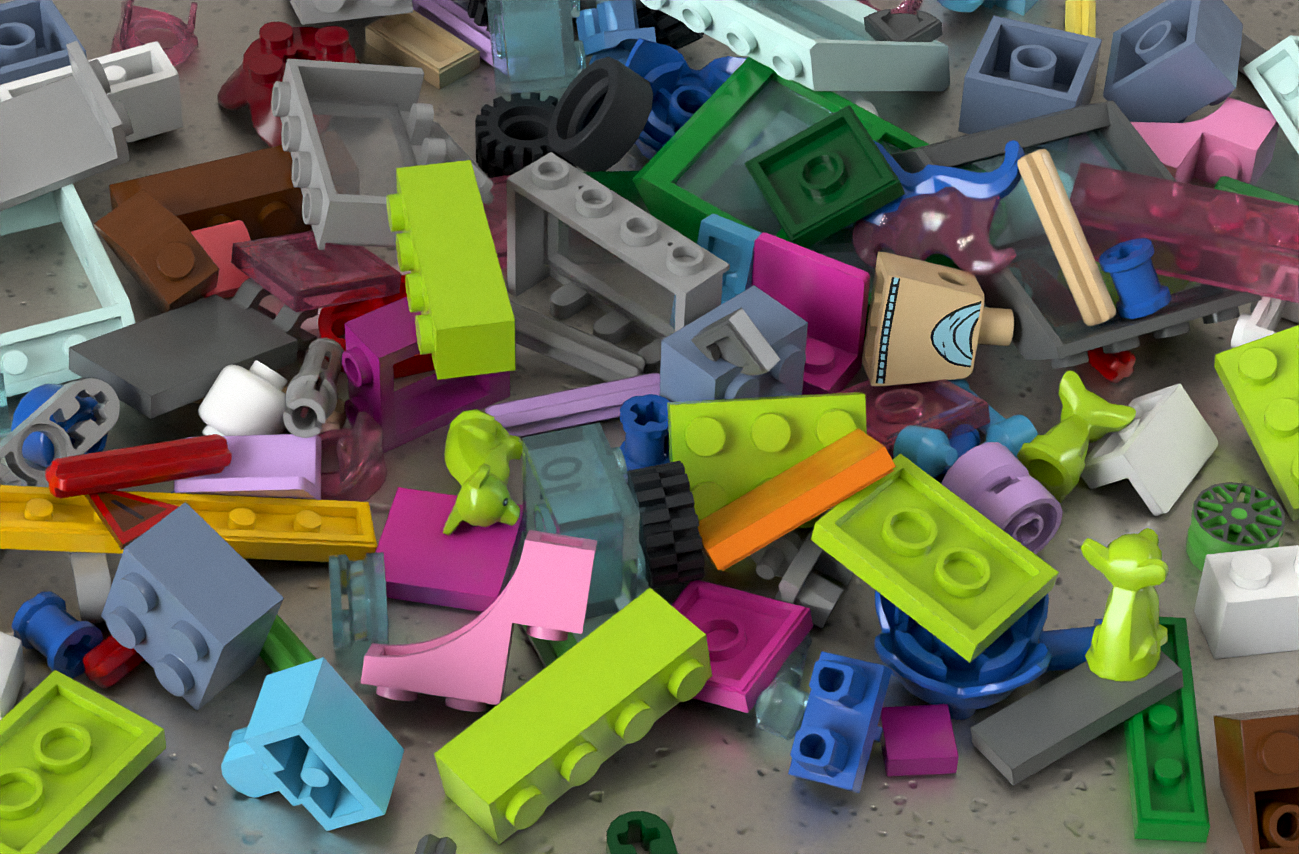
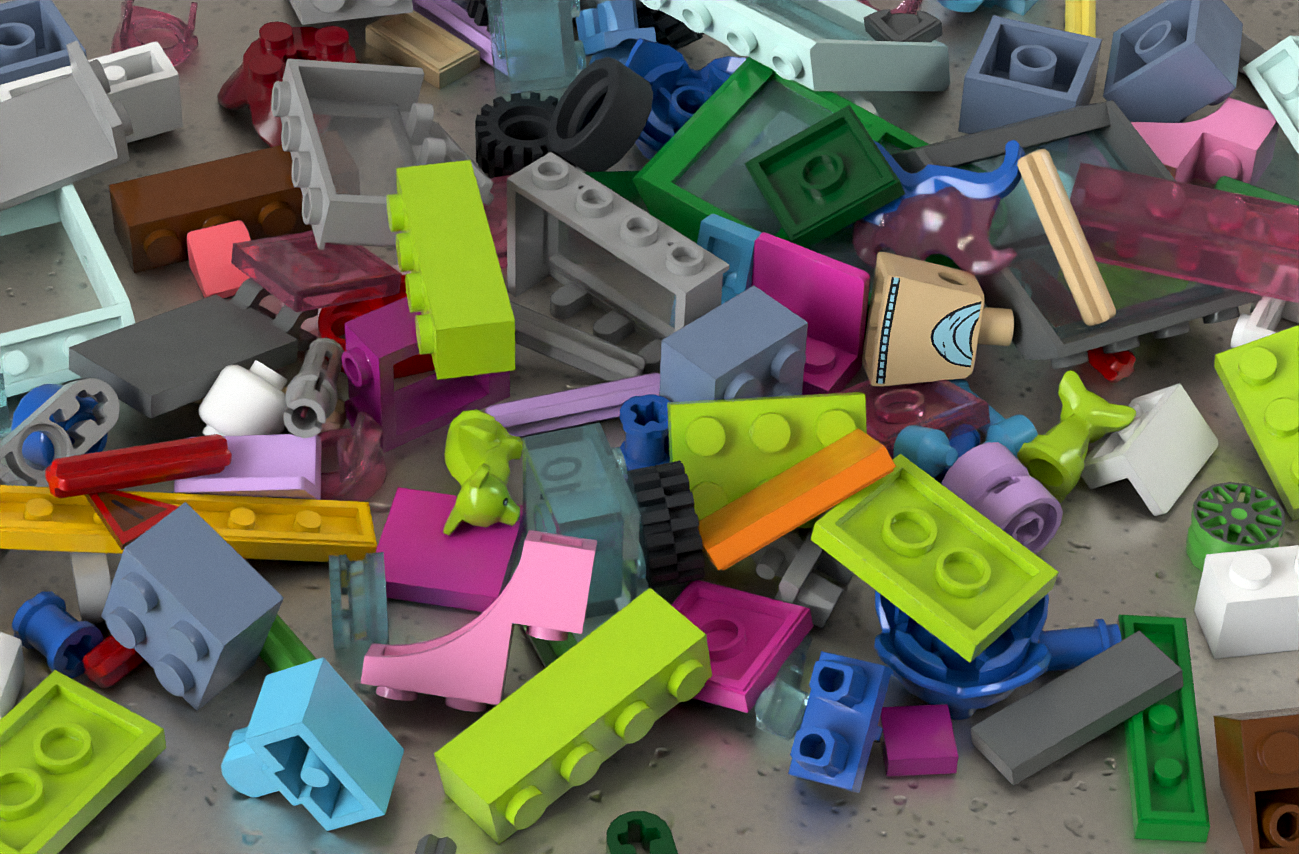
(158, 252): reddish brown slope -> none
(737, 342): dark grey tile -> none
(1130, 634): lime animal -> none
(1135, 278): blue bush -> none

